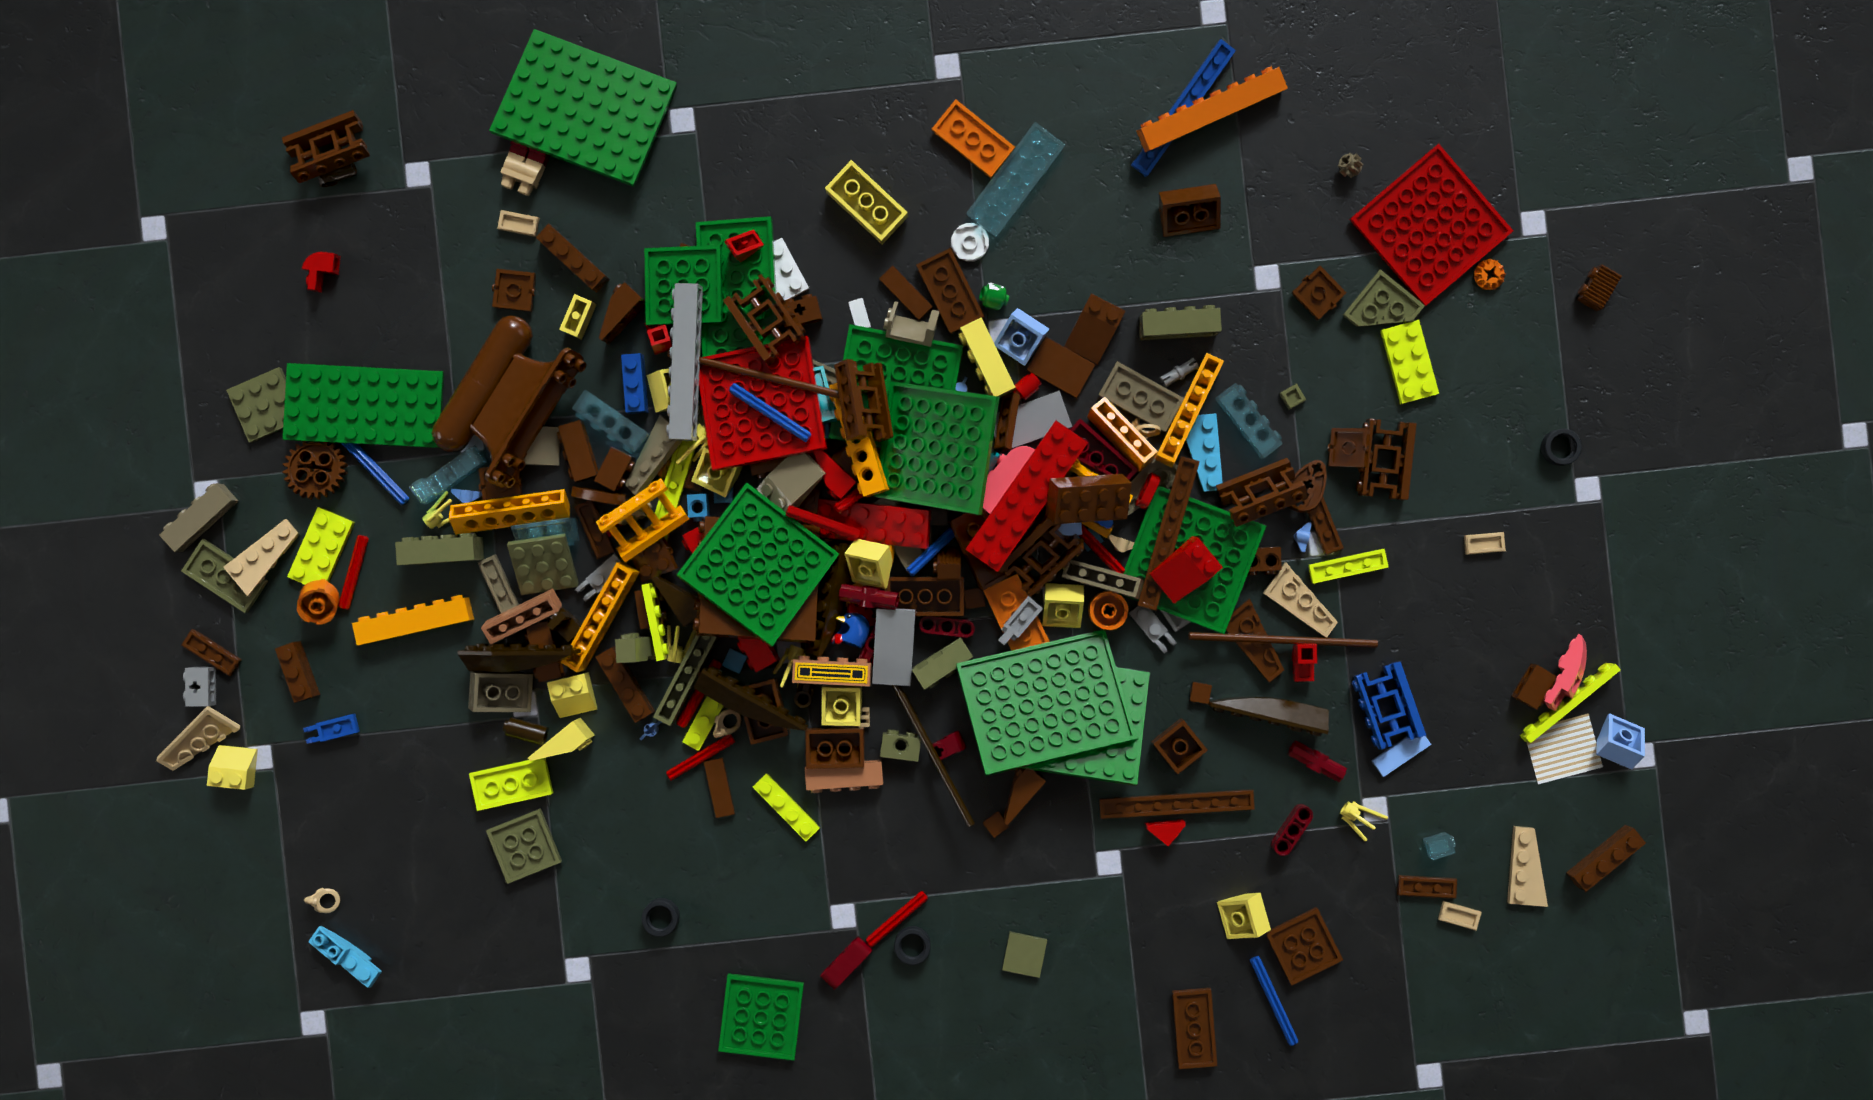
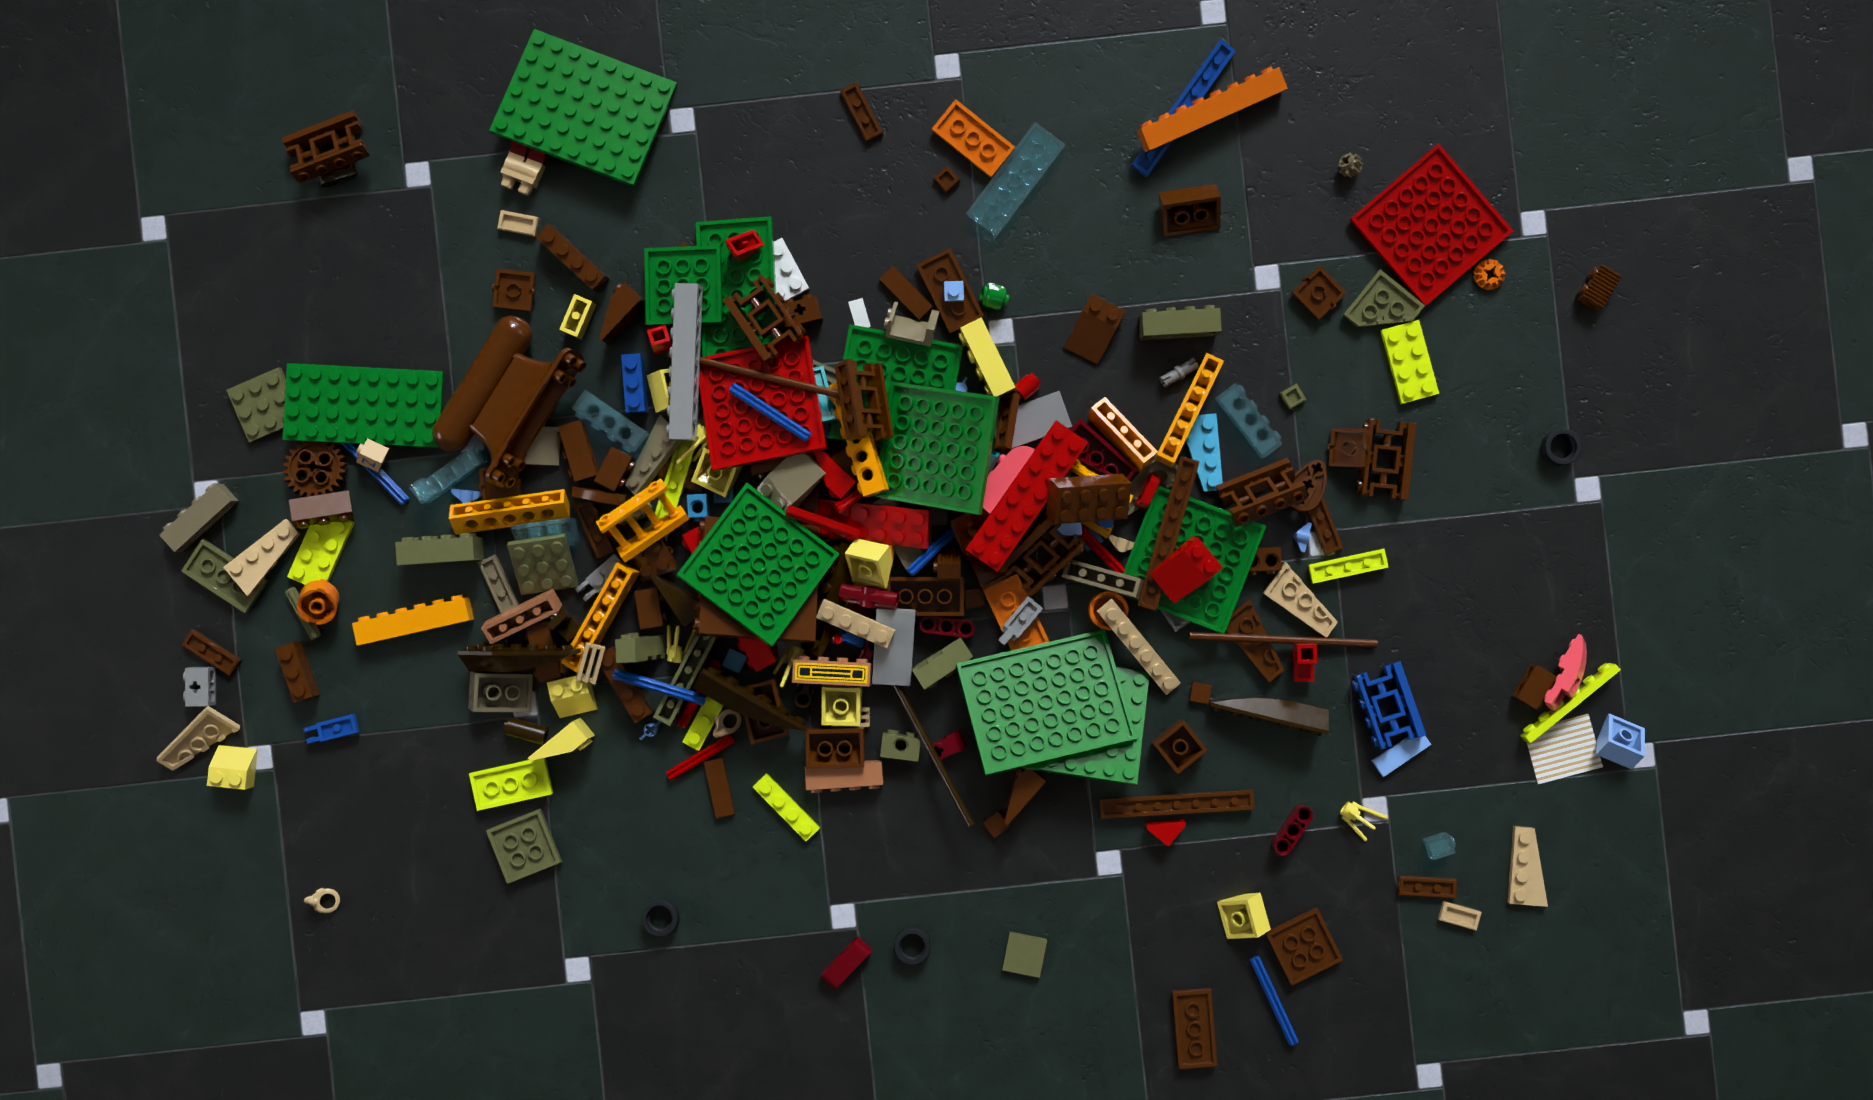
(311, 628): none -> olive axle
(318, 265): red brick -> none
(321, 509): none -> reddish brown brick
(345, 954): medium azure slope -> none
(353, 572): red axle -> none
(371, 454): none -> tan brick
(434, 515): light yellow plant -> none
(586, 678): none -> tan tile
(653, 613): neon yellow plate -> none
(658, 686): none -> blue axle
(761, 1016): green plate -> none
(855, 623): none -> tan plate
(861, 112): none -> reddish brown tile
(866, 202): light yellow brick -> none
(896, 919): red axle -> none
(946, 179): none -> reddish brown tile
(953, 291): none -> light blue plate
(969, 242): white tile -> none
(1021, 336): light blue slope -> none
(1060, 367): reddish brown tile -> none
(1063, 605): light yellow slope -> none
(1136, 423): tan piece -> none
(1138, 646): none -> tan plate
(1141, 396): dark tan plate -> none
(1151, 626): light grey hinge -> none
(1317, 761): dark red piece -> none
(1484, 543): tan tile -> none
(1605, 858): reddish brown brick -> none

